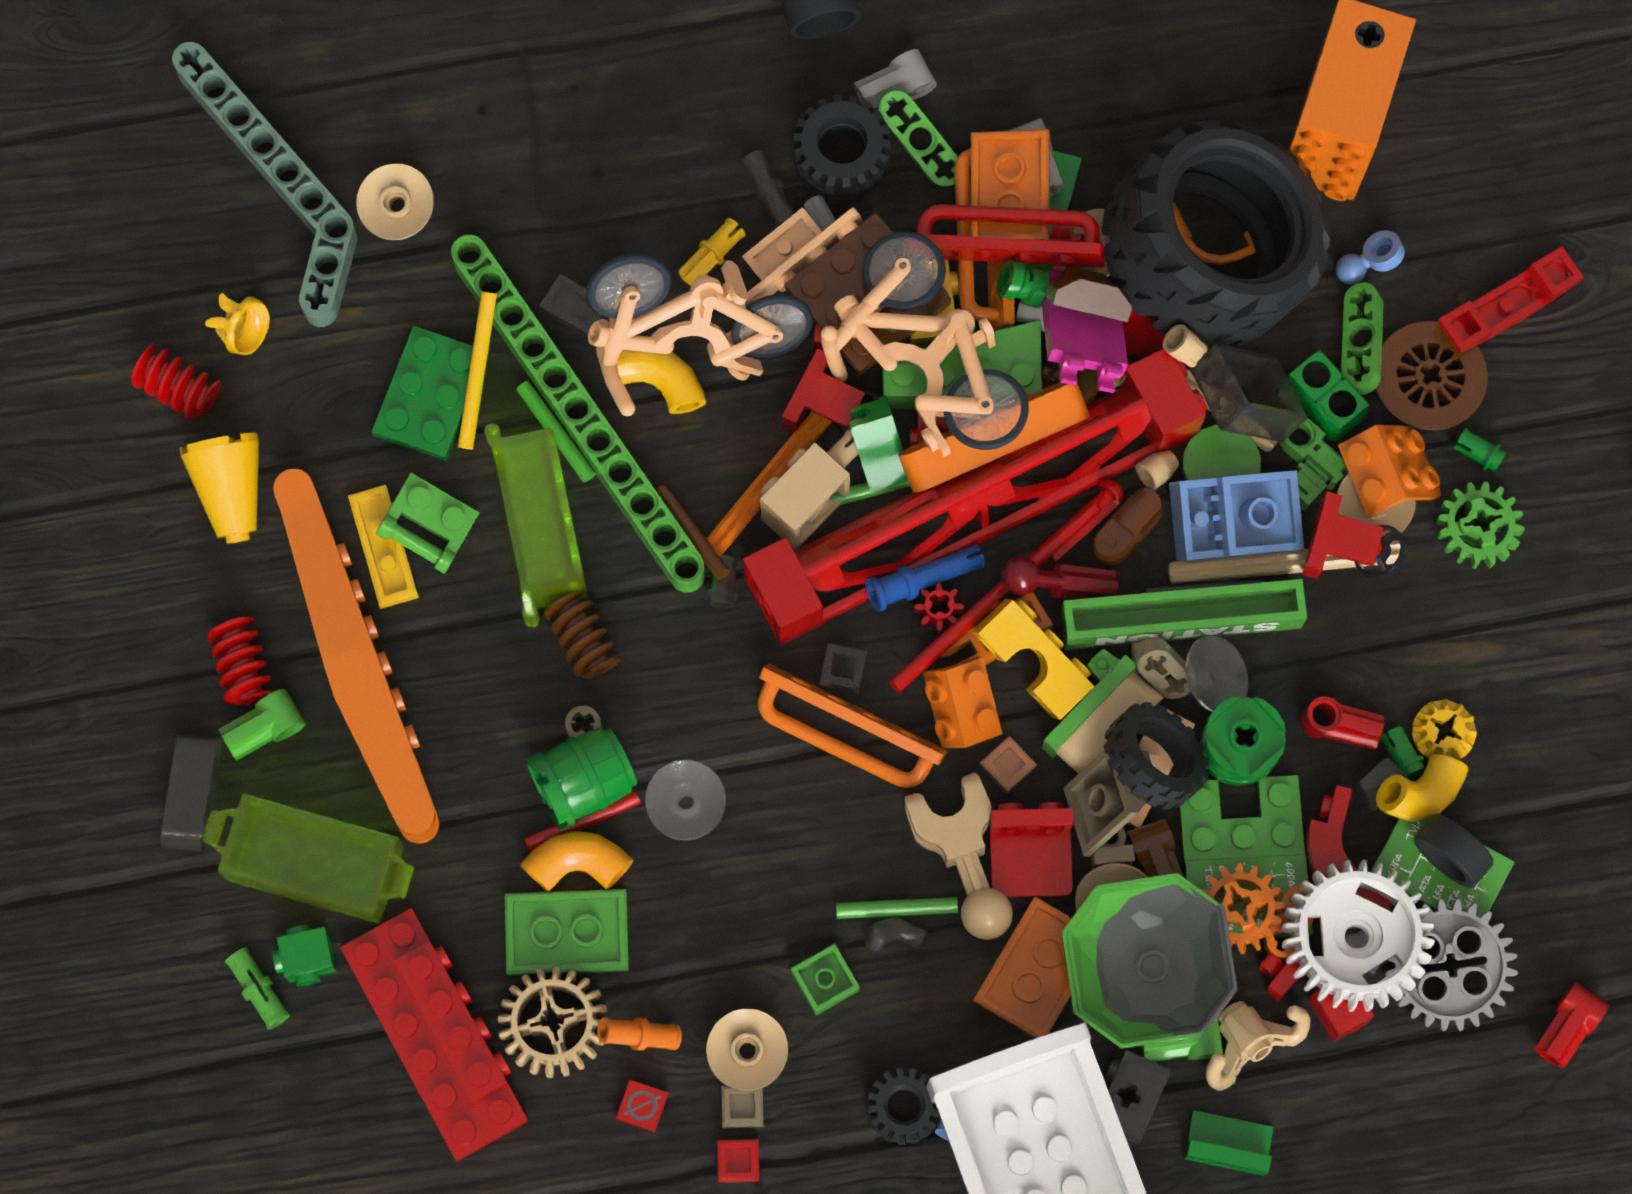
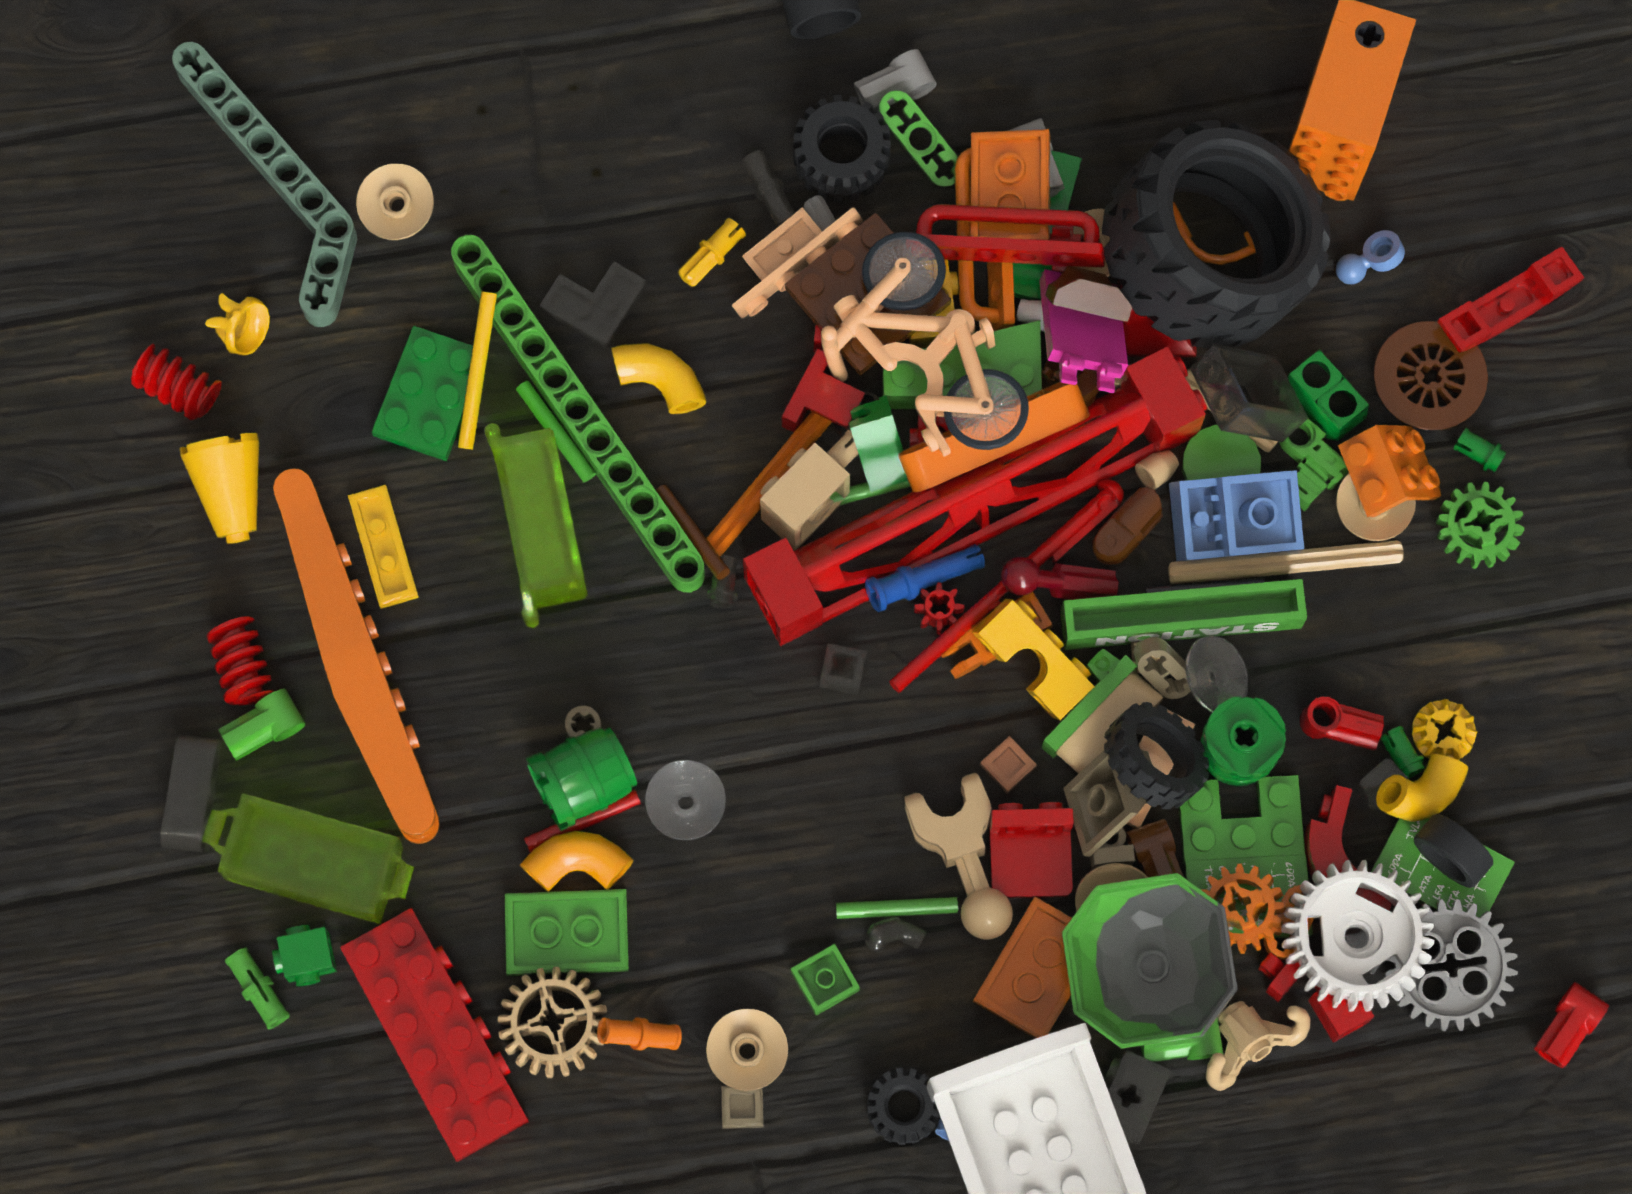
(432, 511): bright green plate -> none
(580, 636): reddish brown piece -> none
(639, 282): light nougat piece -> none
(642, 1106): red tile -> none
(738, 1161): red tile -> none
(927, 751): orange piece -> none
(962, 704): orange bracket -> none
(1022, 283): green wheel -> none
(1184, 345): tan hose -> none
(1229, 1143): green panel -> none
(1352, 324): bright green beam -> none
(1352, 541): red piece -> none

